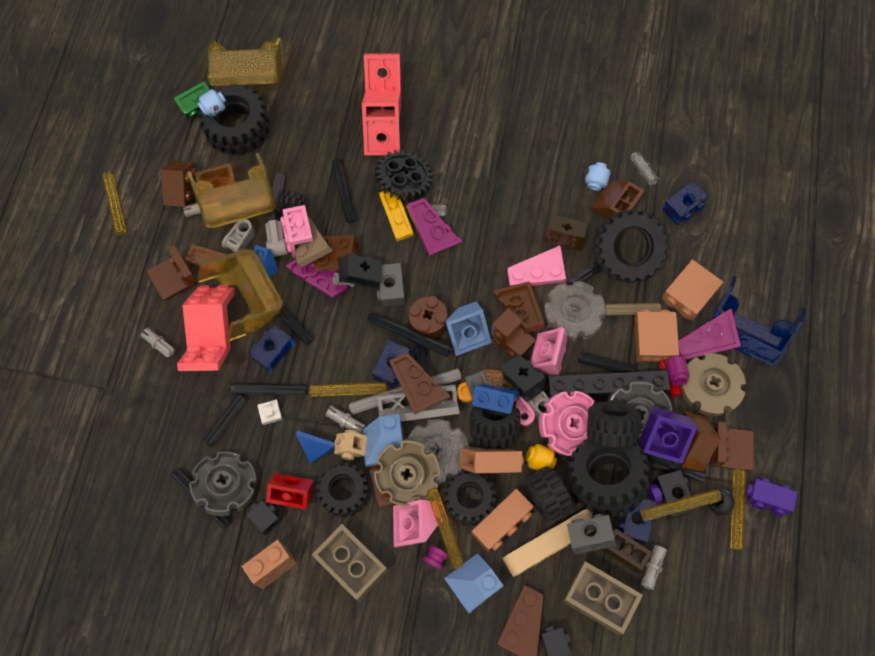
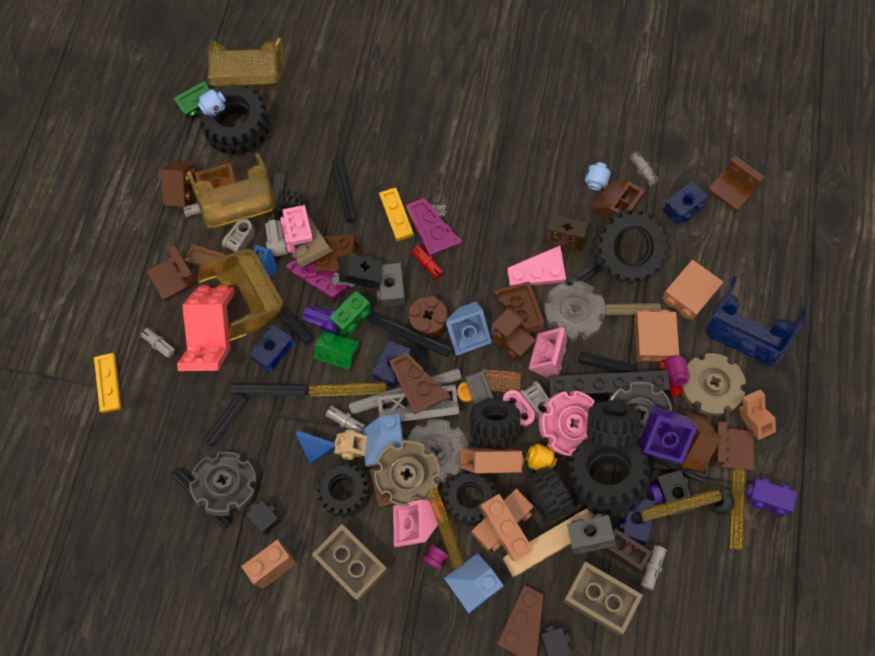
(107, 383): none -> yellow tile
(114, 204): clear yellow axle -> none
(269, 412): white tile -> none
(290, 491): red brick -> none
(320, 318): none -> dark purple piece
(335, 349): none -> green bracket
(351, 313): none -> green bracket
(381, 104): coral bracket -> none
(403, 175): black gear -> none
(427, 262): none -> red pin
(494, 398): blue bracket -> none
(505, 527): none -> nougat brick
(523, 377): black brick -> none
(711, 337): magenta wing -> none
(736, 183): none -> reddish brown bracket
(756, 415): none -> nougat brick

